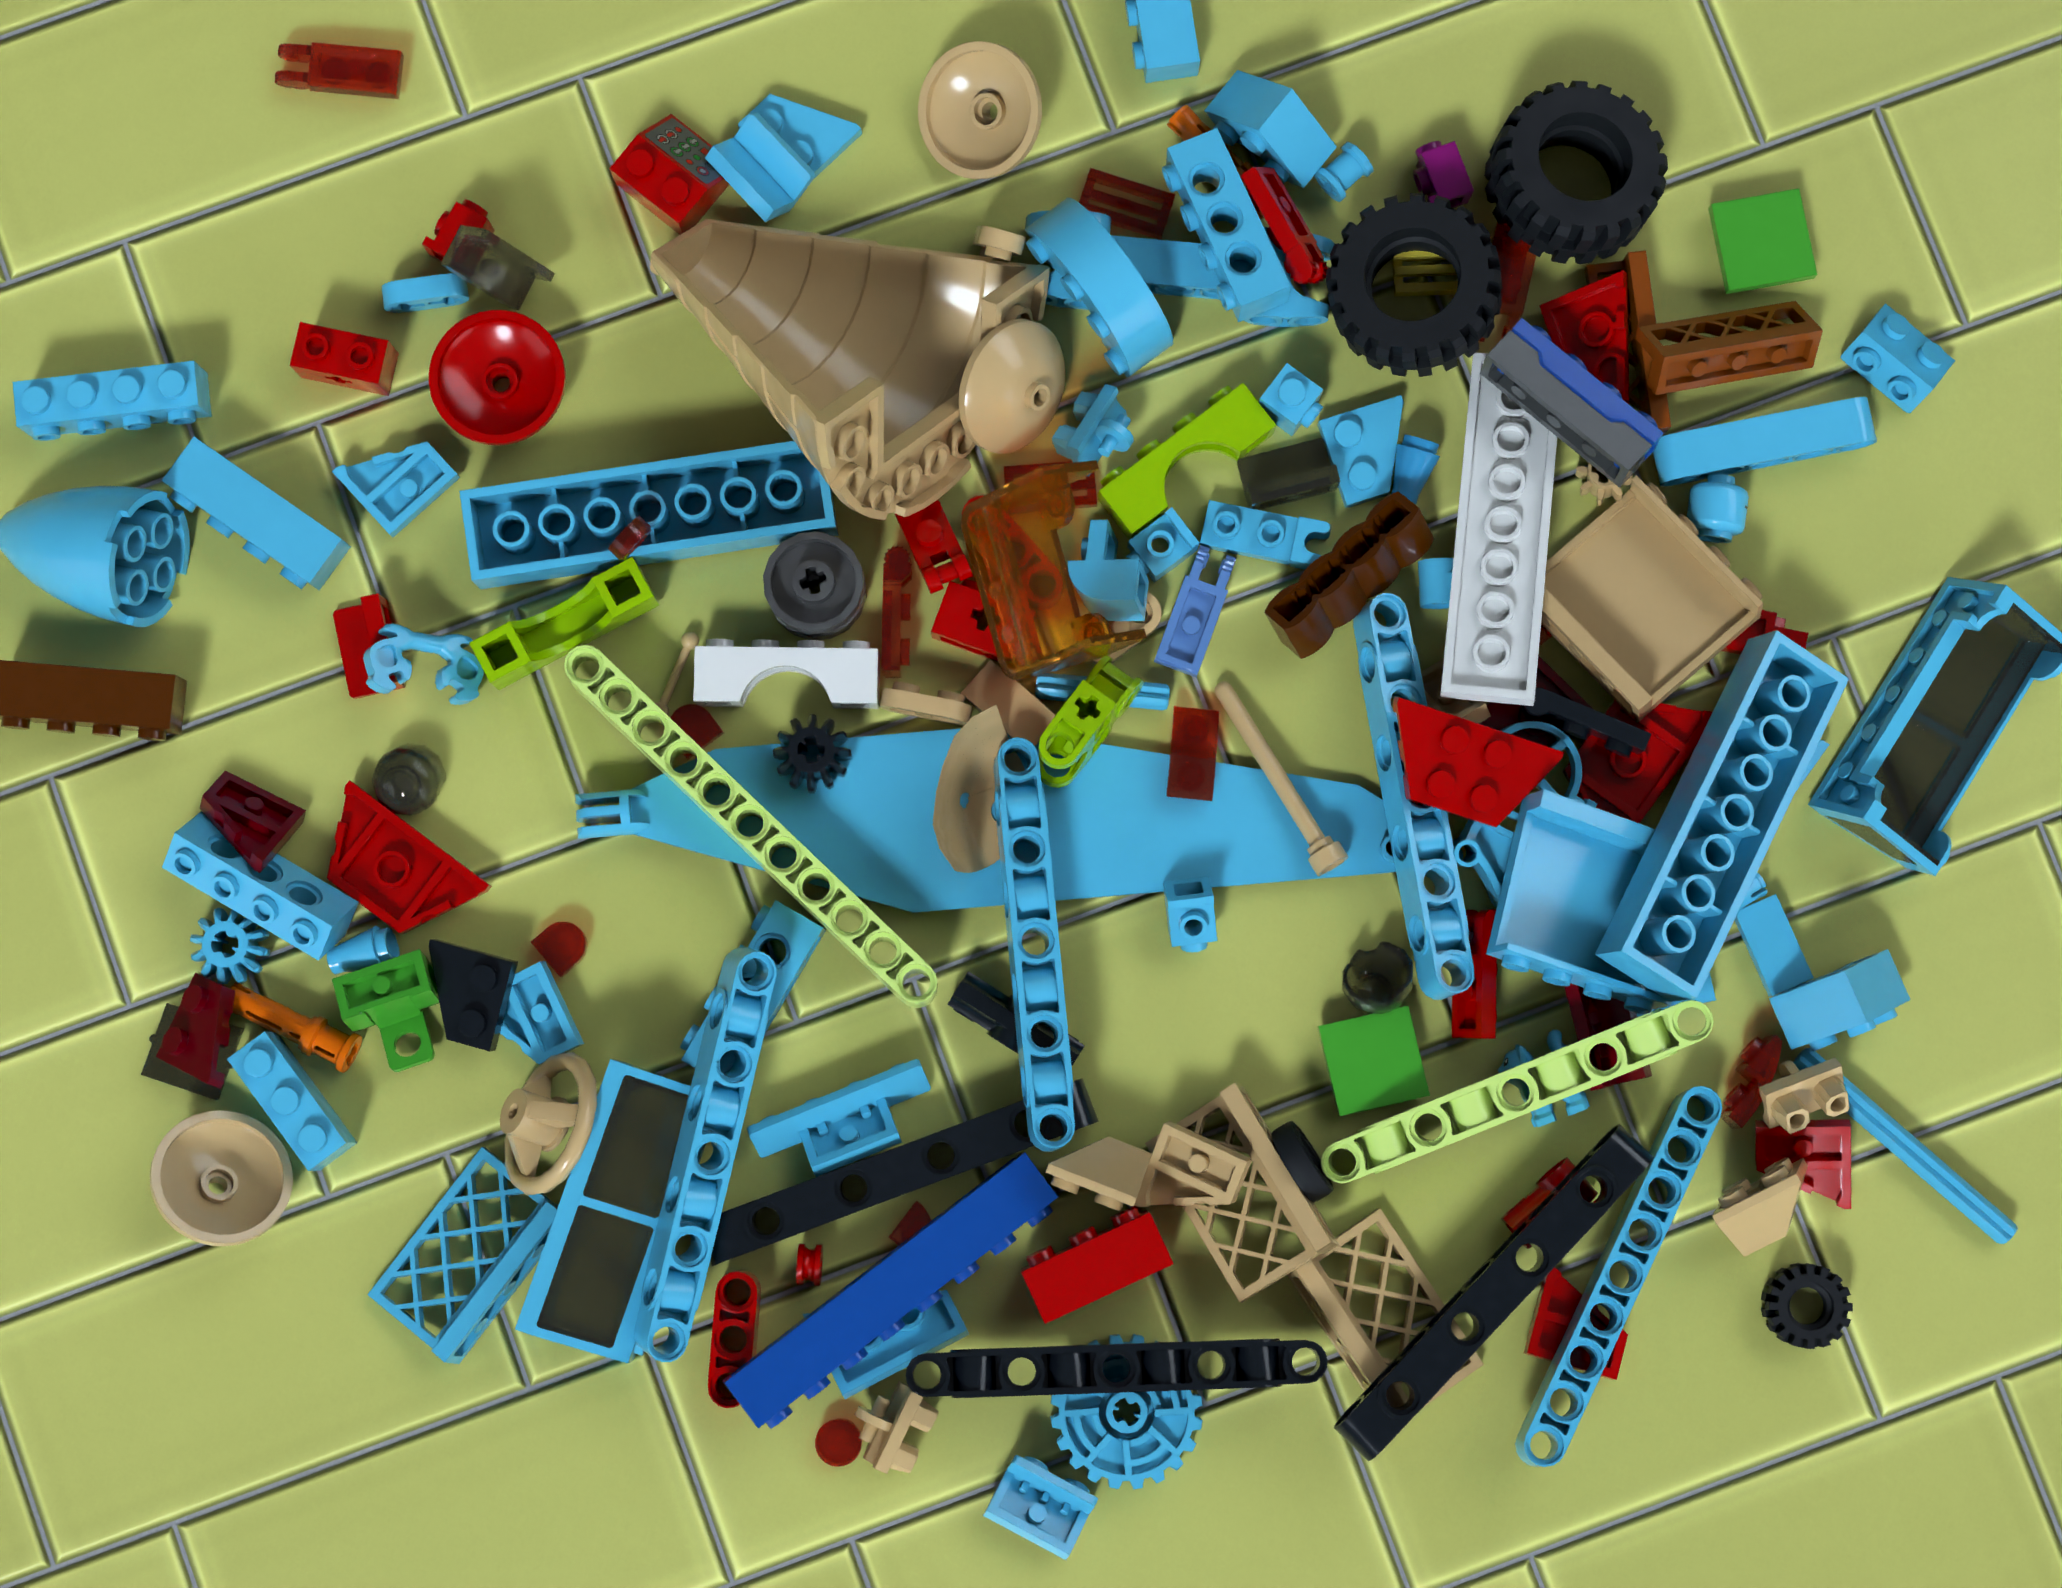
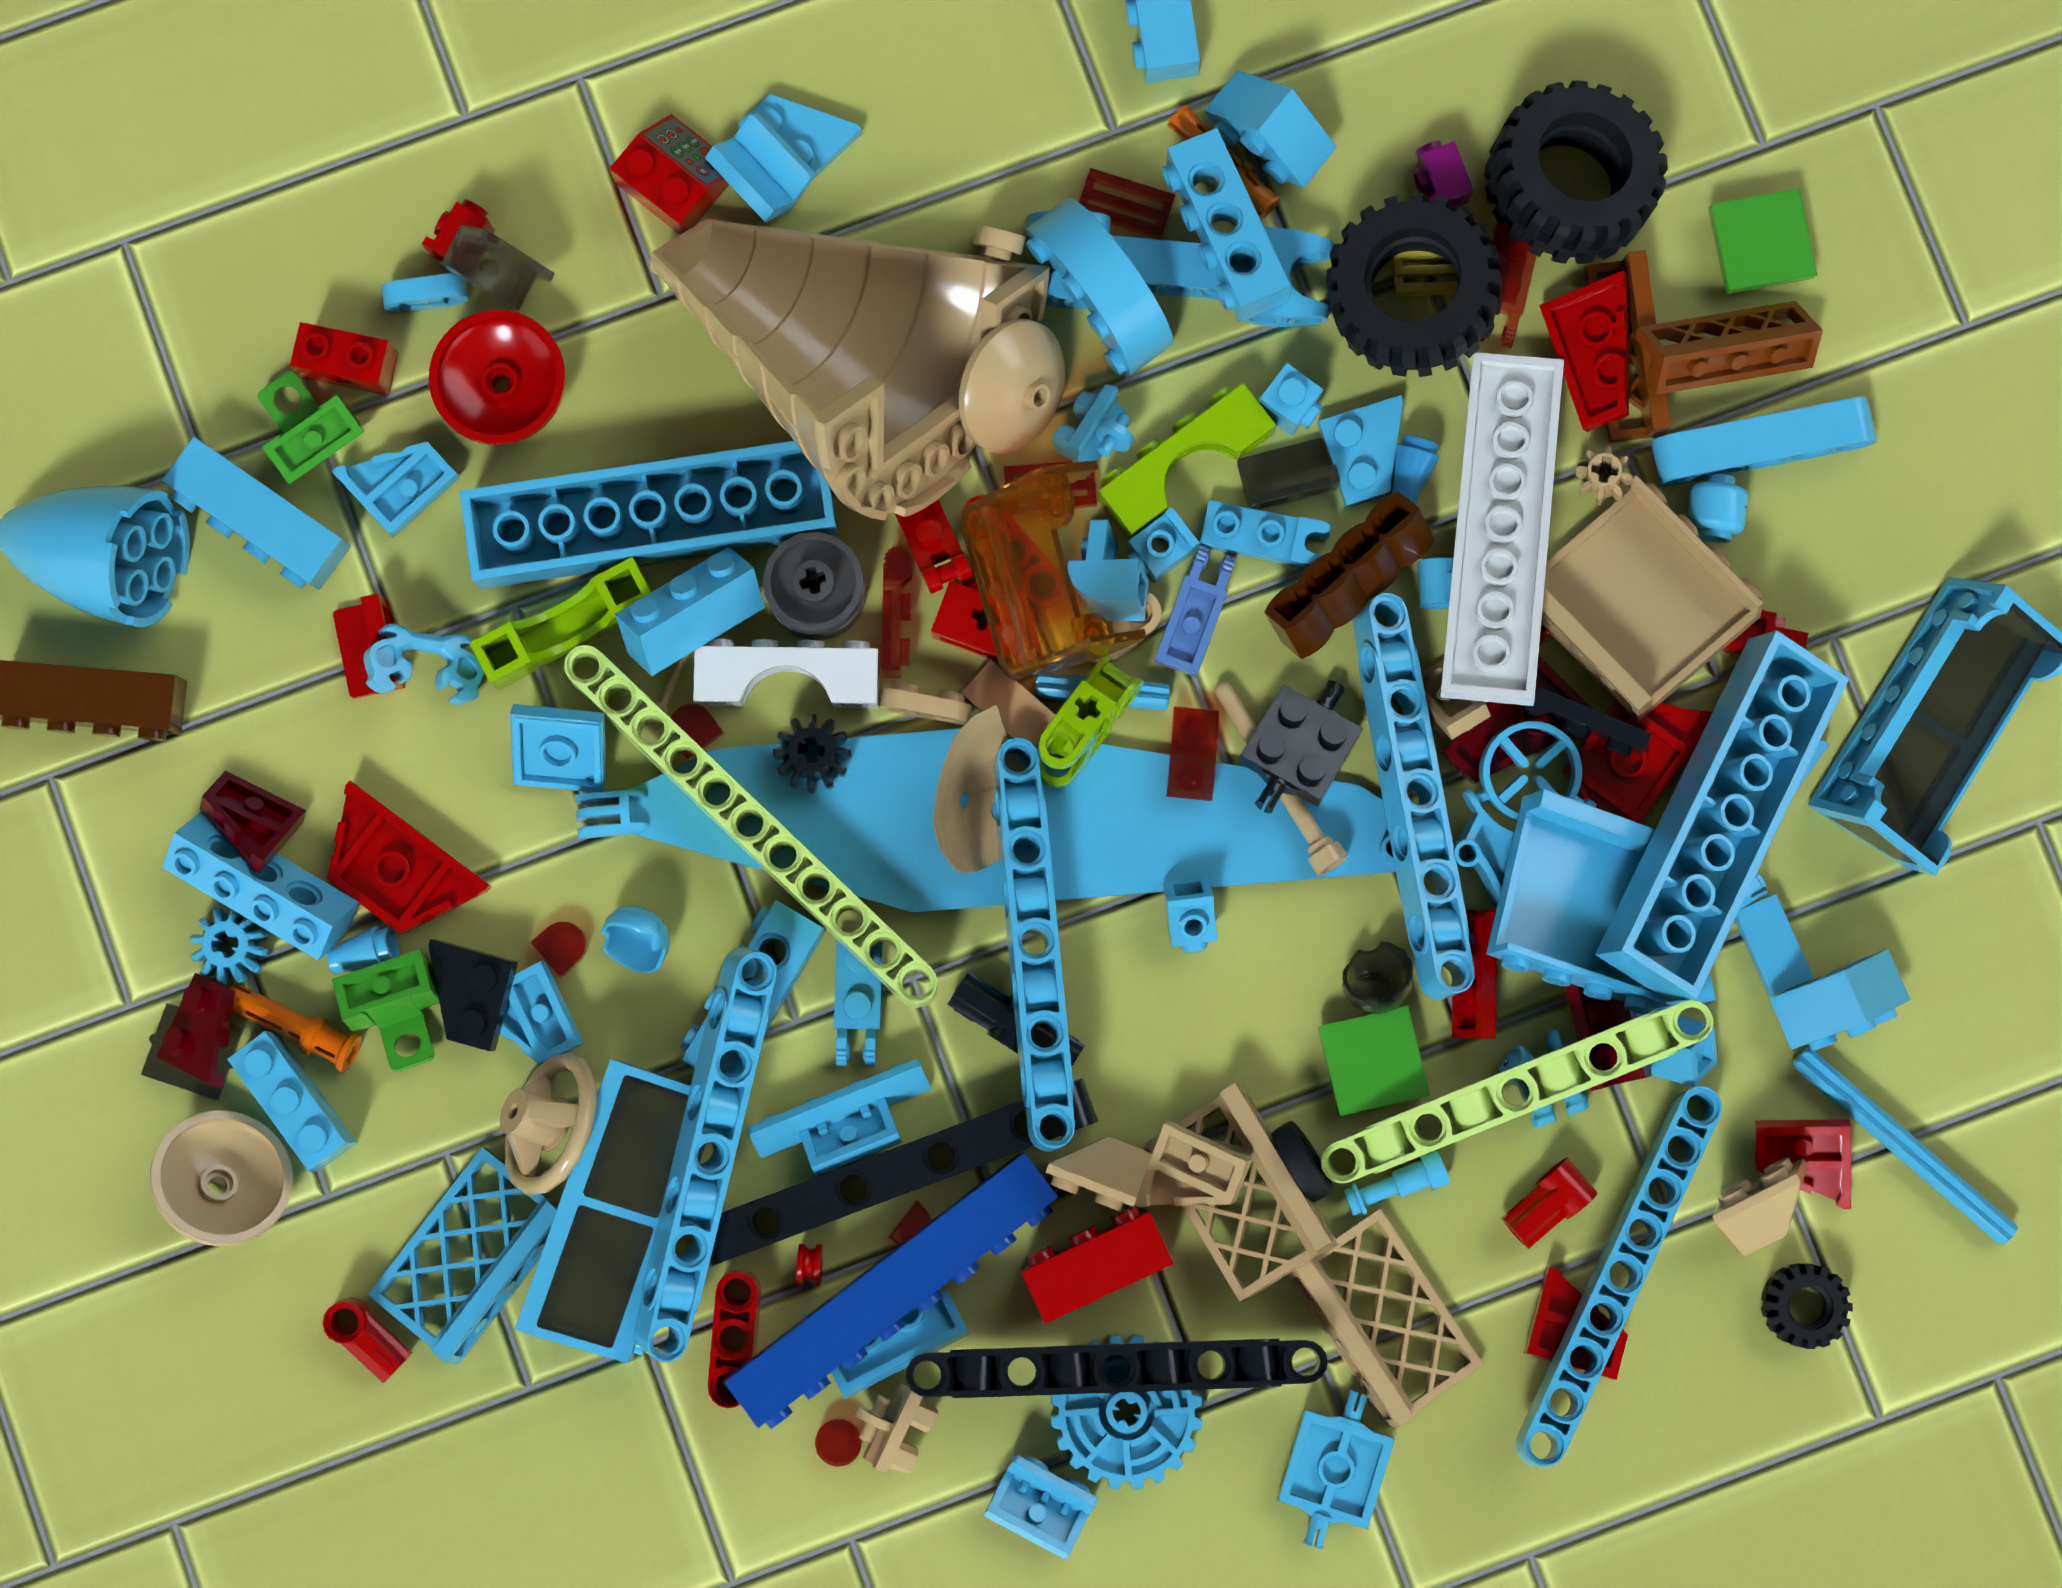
(112, 400): medium azure brick -> none
(309, 432): none -> bright green piece
(343, 69): clear red hinge -> none
(371, 1342): none -> red piece
(408, 779): clear smoke hair -> none
(558, 748): none -> medium azure tile
(630, 538): clear red tile -> none
(636, 939): none -> medium azure hair
(690, 611): none -> medium azure brick
(857, 1003): none -> medium azure hinge
(958, 103): tan dish -> none
(1286, 225): red hinge -> none
(1300, 746): none -> black plate
(1335, 1469): none -> medium azure plate
(1343, 171): medium azure bush -> none
(1403, 1181): none -> medium azure piece
(1467, 764): red wing -> none
(1493, 1292): black beam -> none
(1571, 402): dark grey piece -> none
(1692, 1062): none -> medium azure panel
(1758, 1068): clear red slope -> none
(1803, 1091): tan hips -> none
(1897, 359): medium azure bracket -> none

